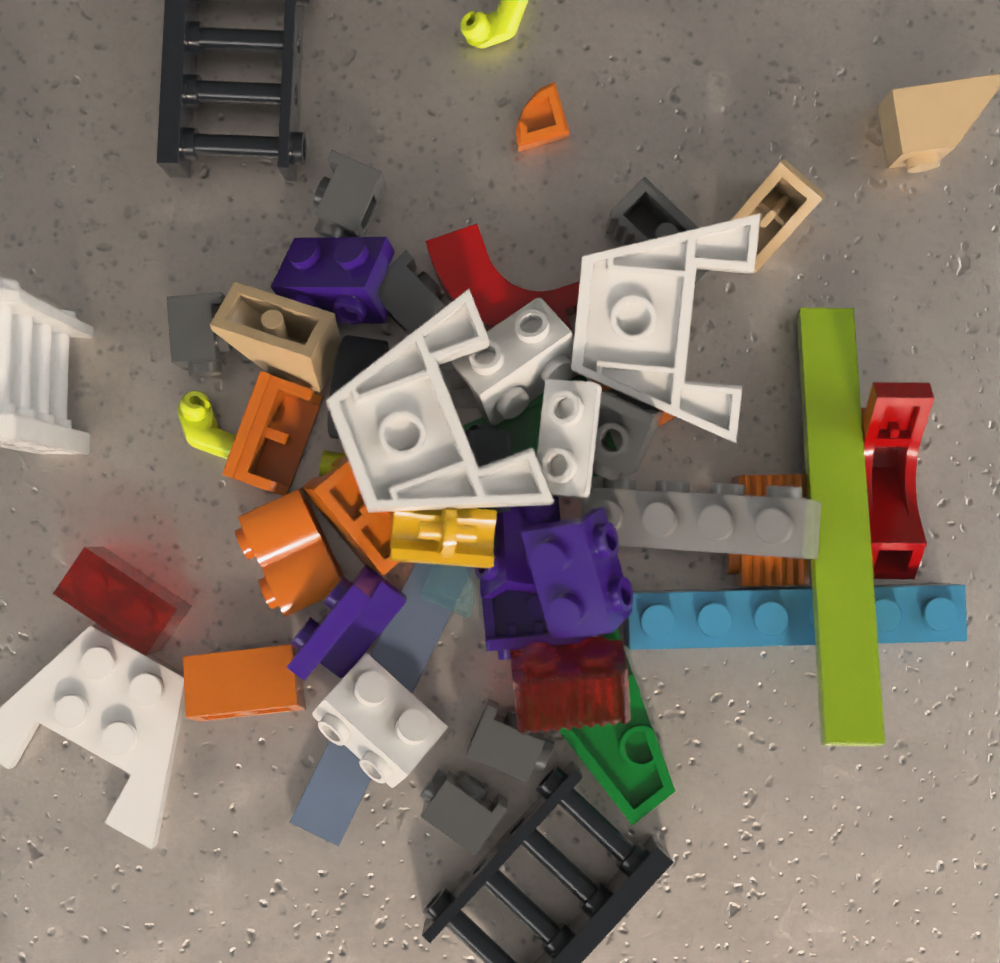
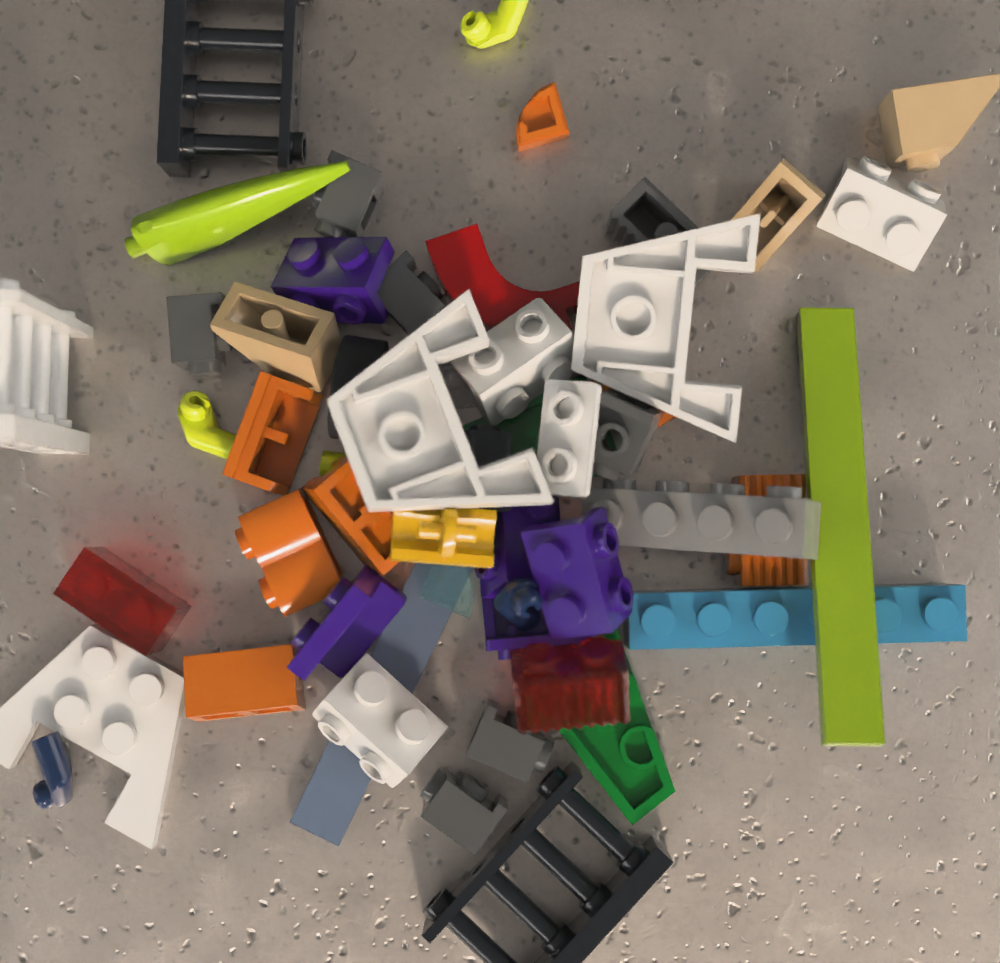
(56, 770): none -> dark blue arm
(219, 214): none -> lime piece
(520, 603): none -> dark blue arm
(883, 212): none -> white bracket
(892, 439): red arch -> none

